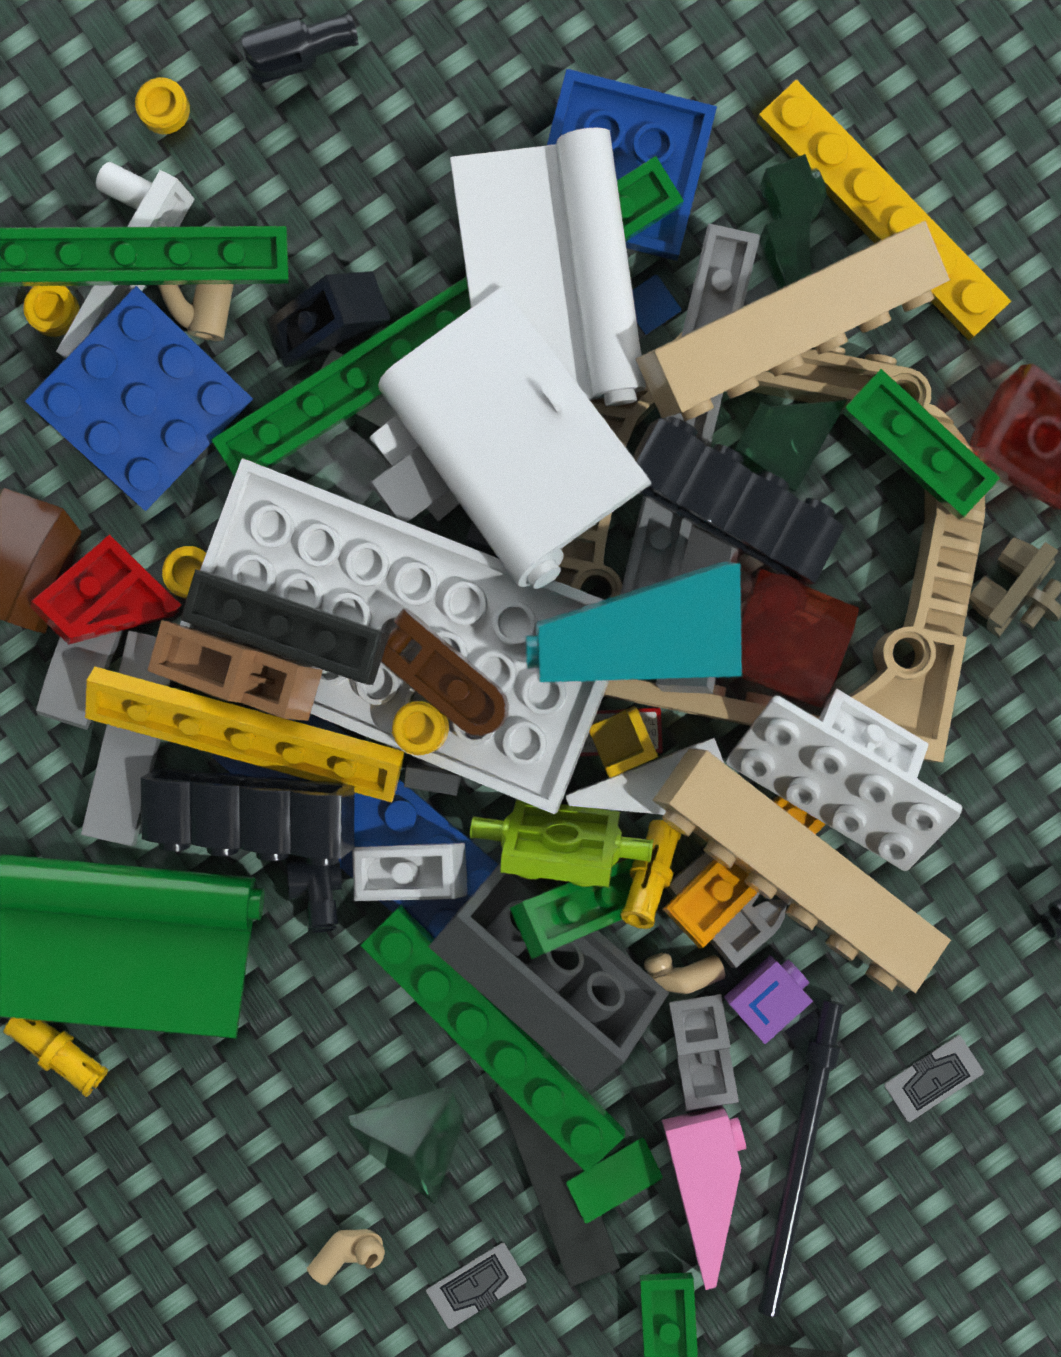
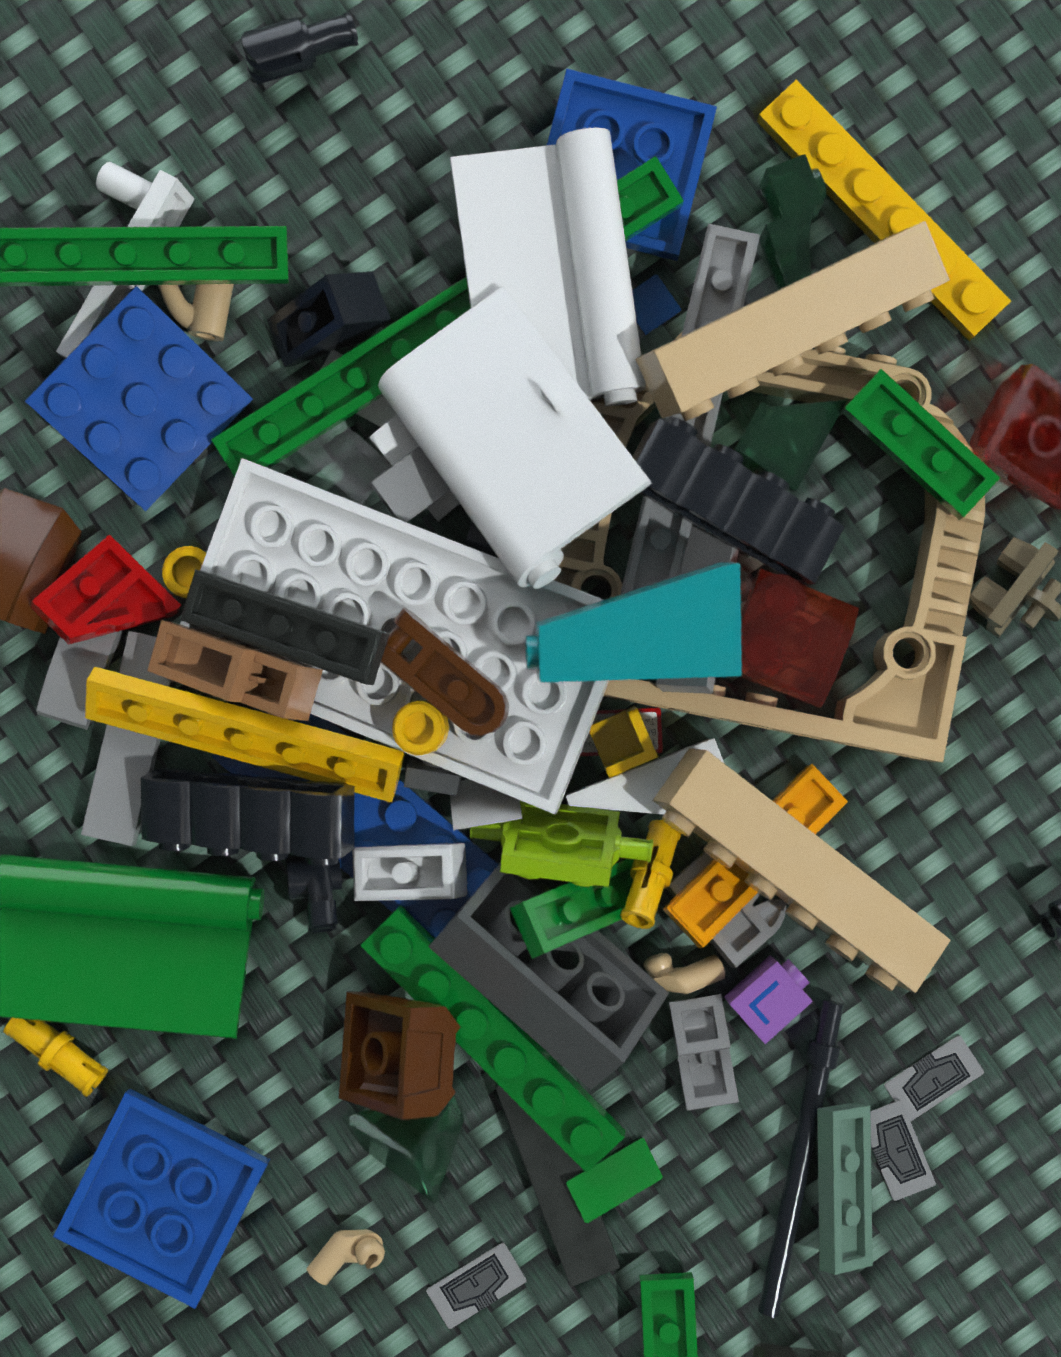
(50, 309): yellow tile -> none
(161, 1198): none -> blue plate
(162, 105): yellow tile -> none
(397, 1055): none -> reddish brown slope
(481, 806): none -> white sticker
(707, 1175): bright pink slope -> none
(844, 1188): none -> sand green plate
(848, 773): white bracket -> none
(899, 1151): none -> sticker

